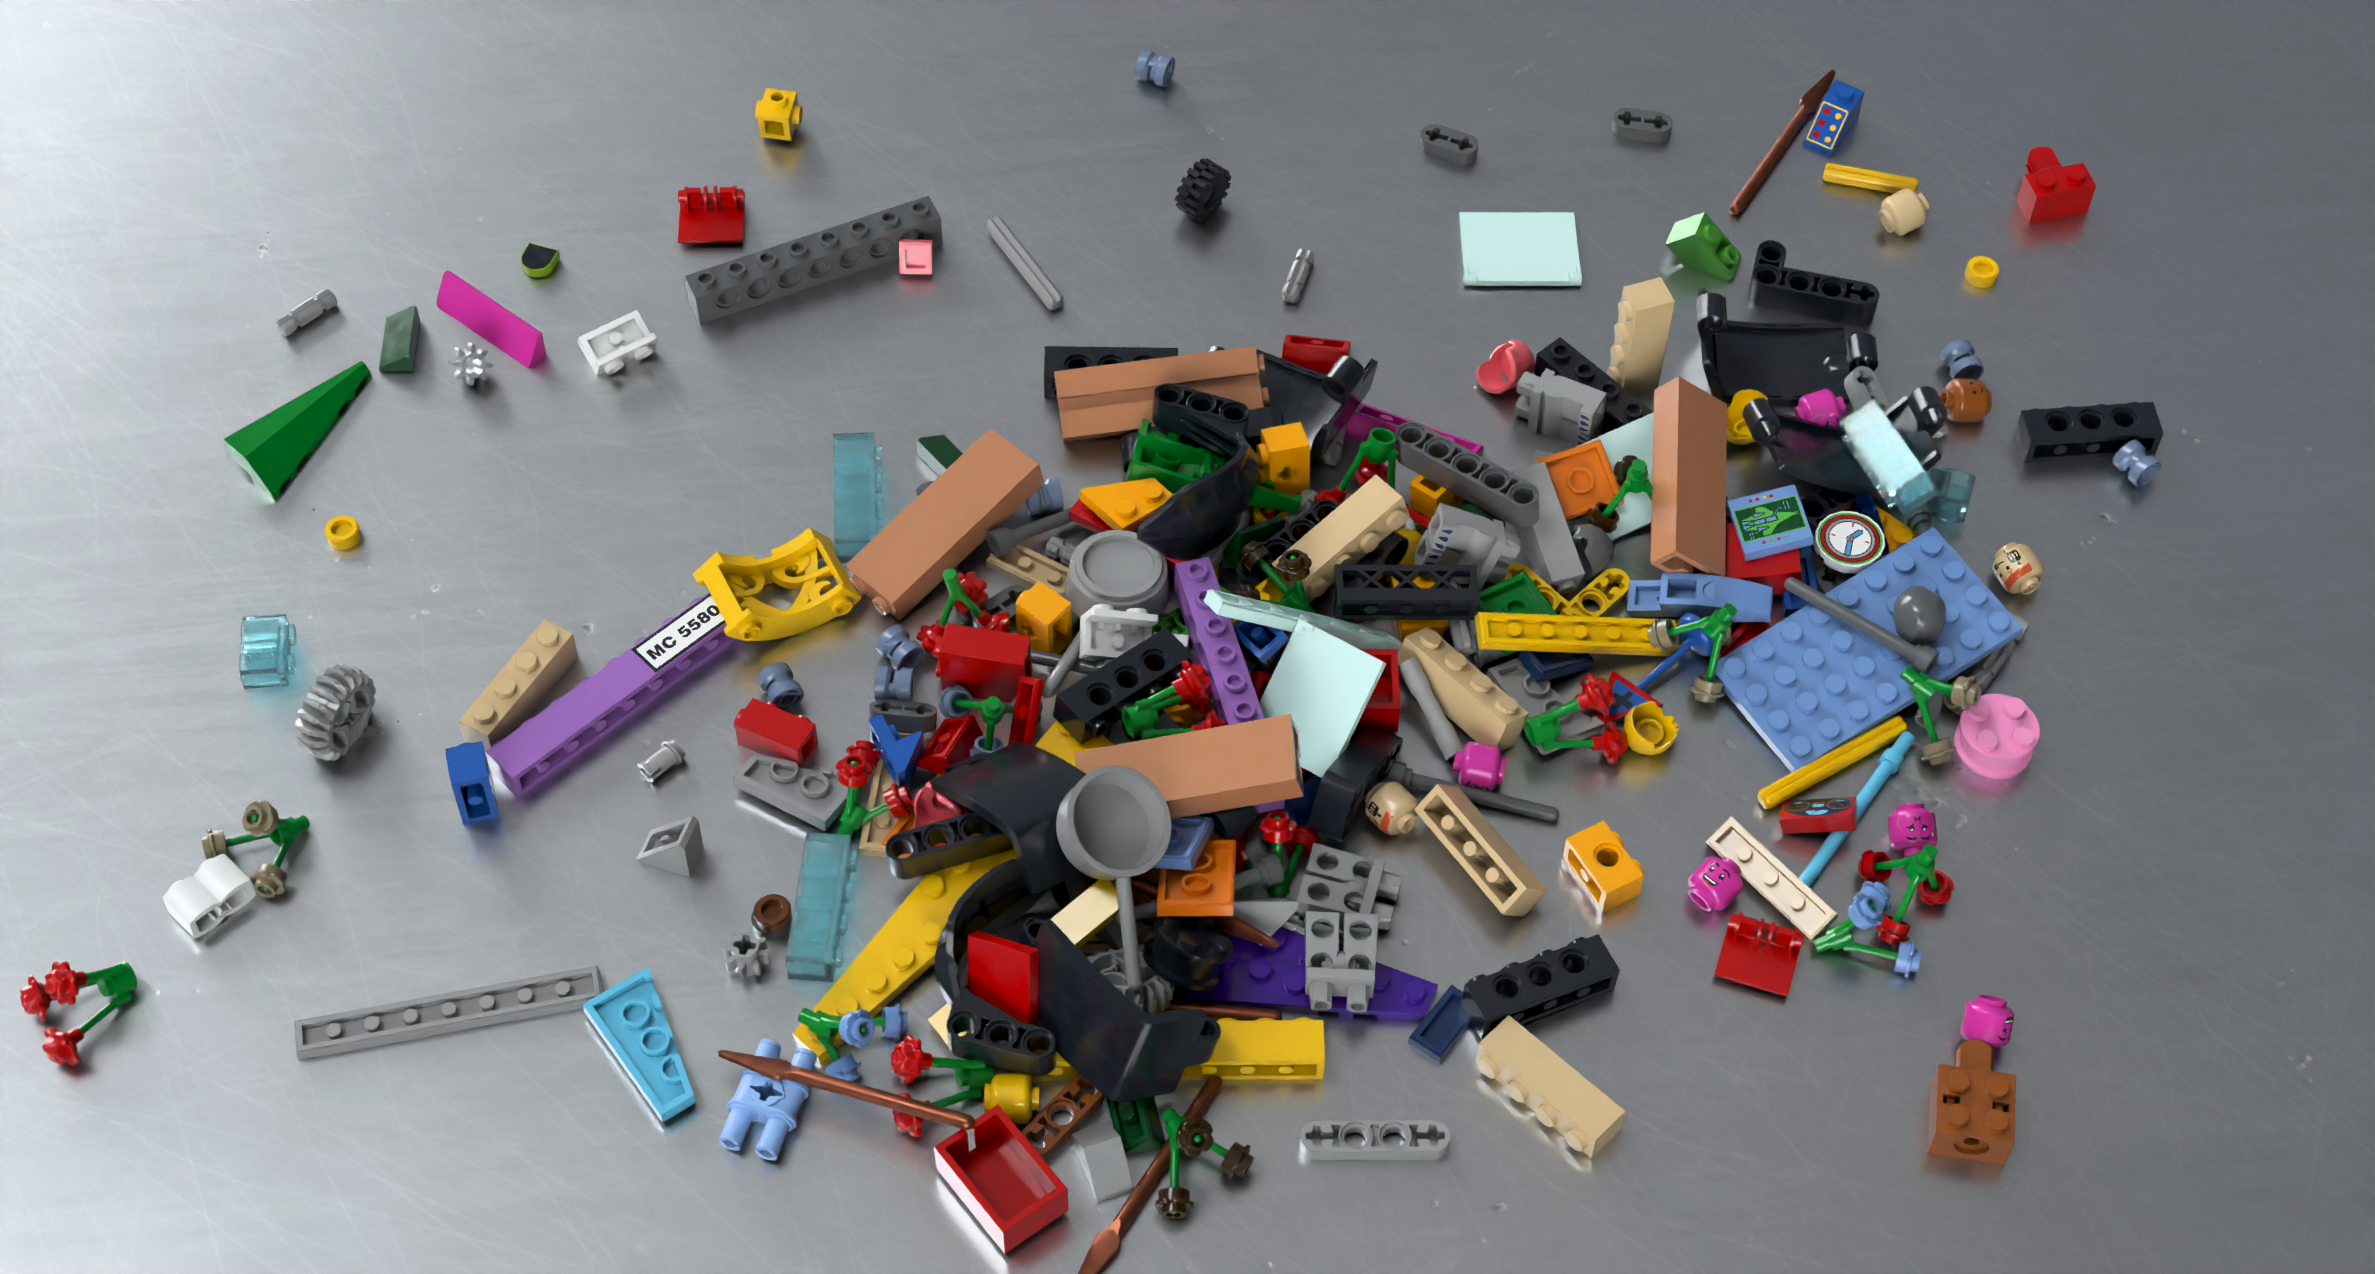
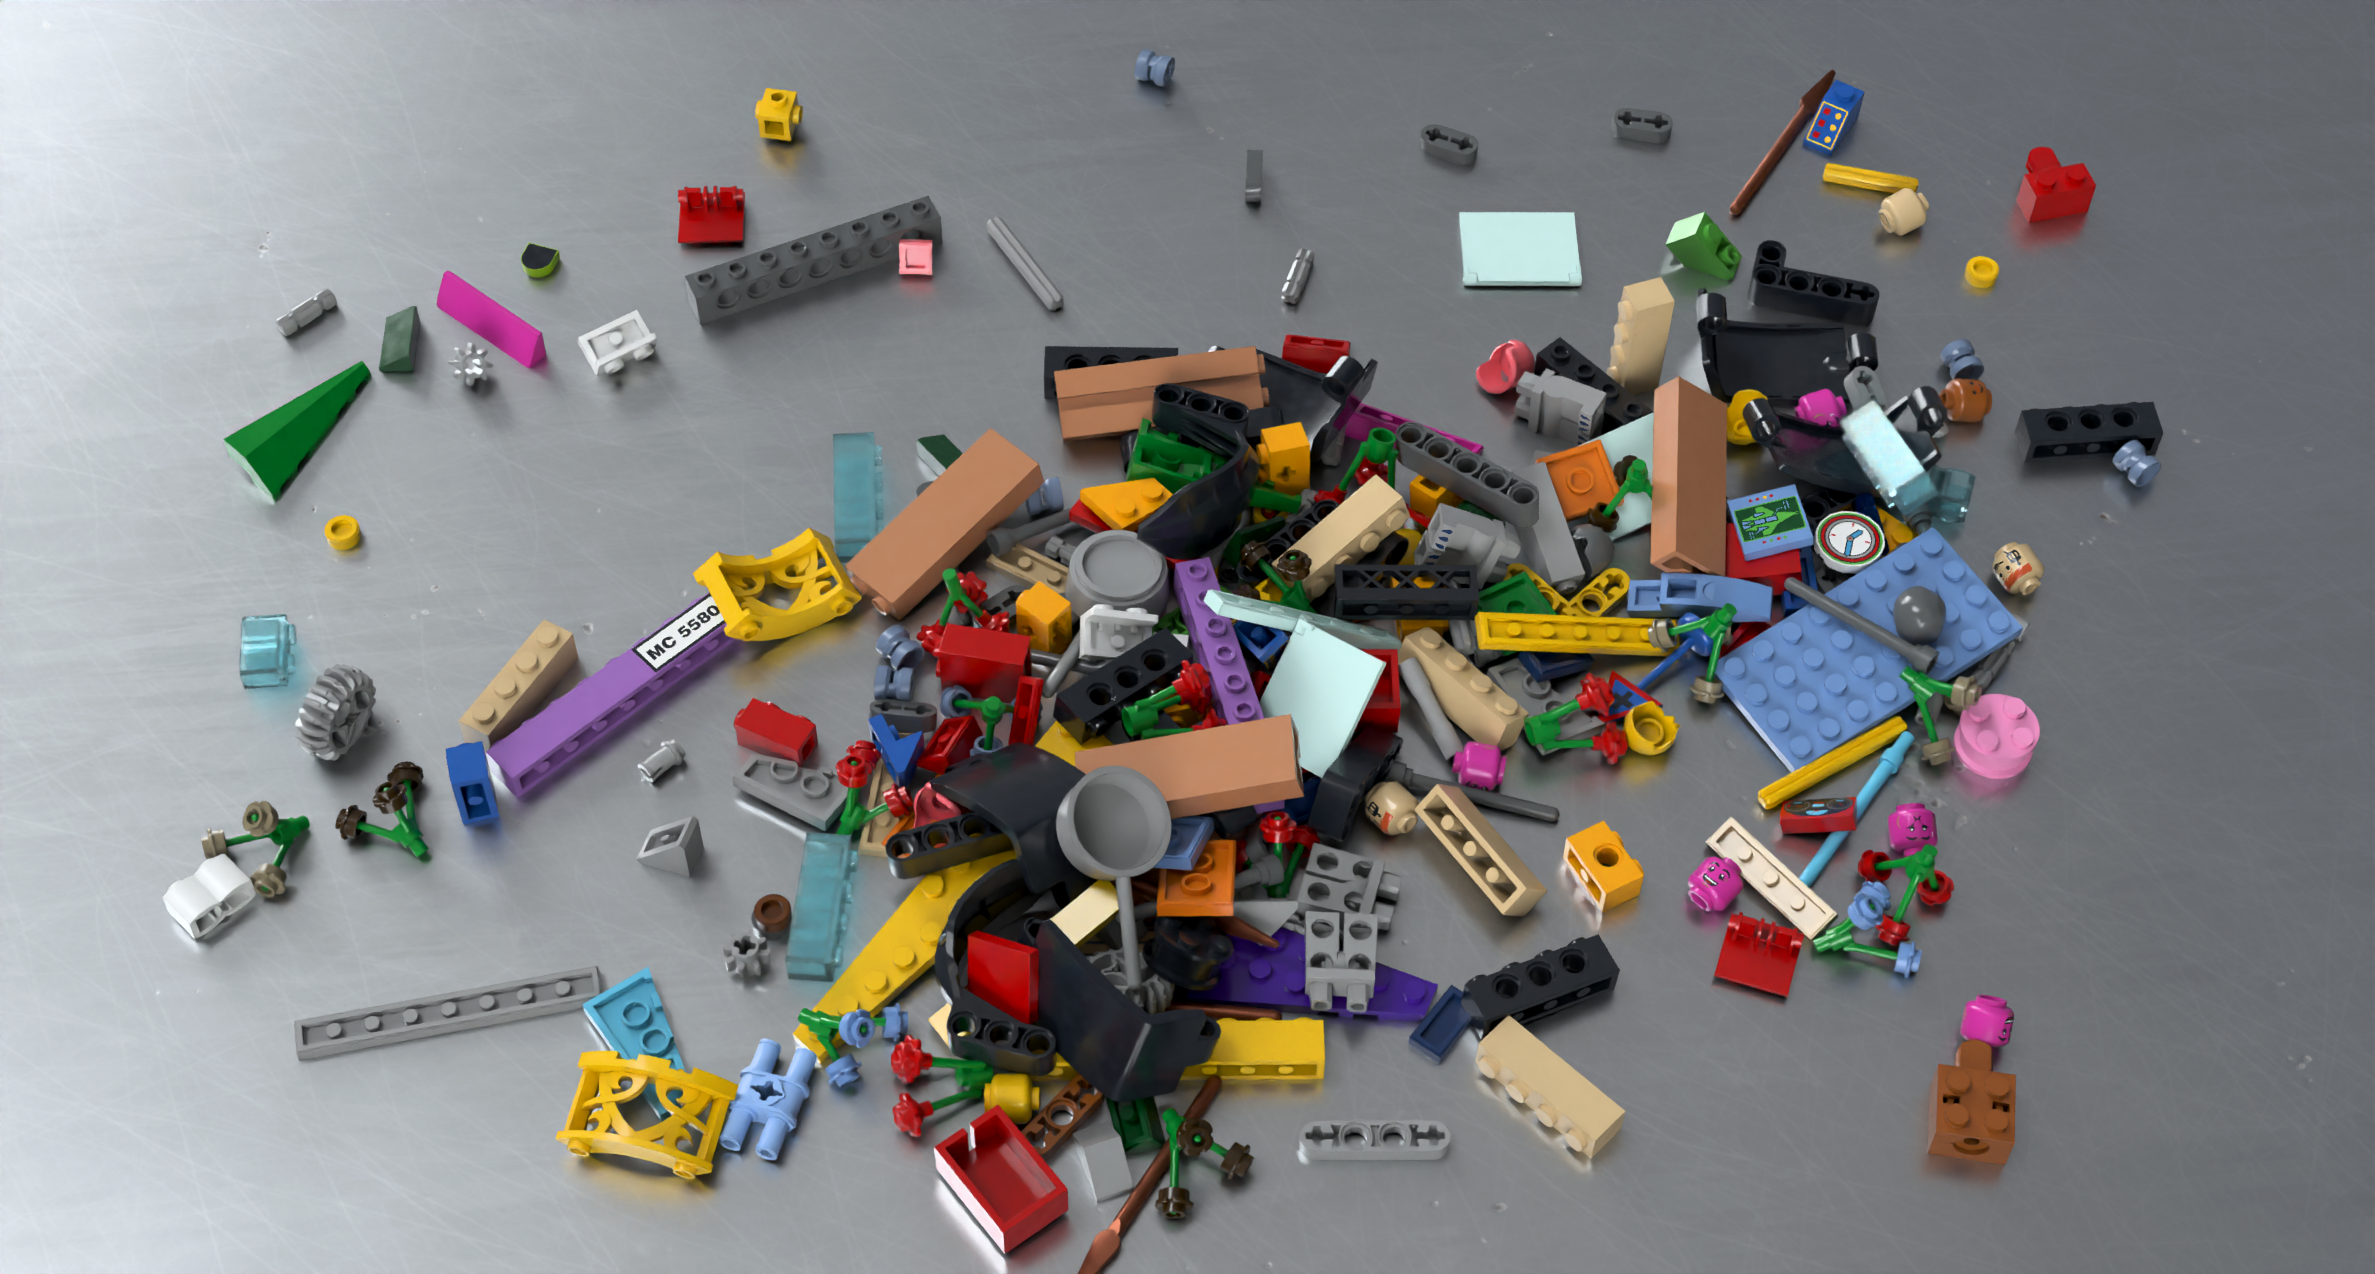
(64, 986): red plant -> none
(390, 798): none -> plant
(604, 1073): none -> yellow fence
(779, 685): sand blue wheel -> none
(782, 1070): copper piece -> none
(1203, 189): black tyre -> none
(1254, 176): none -> dark grey beam

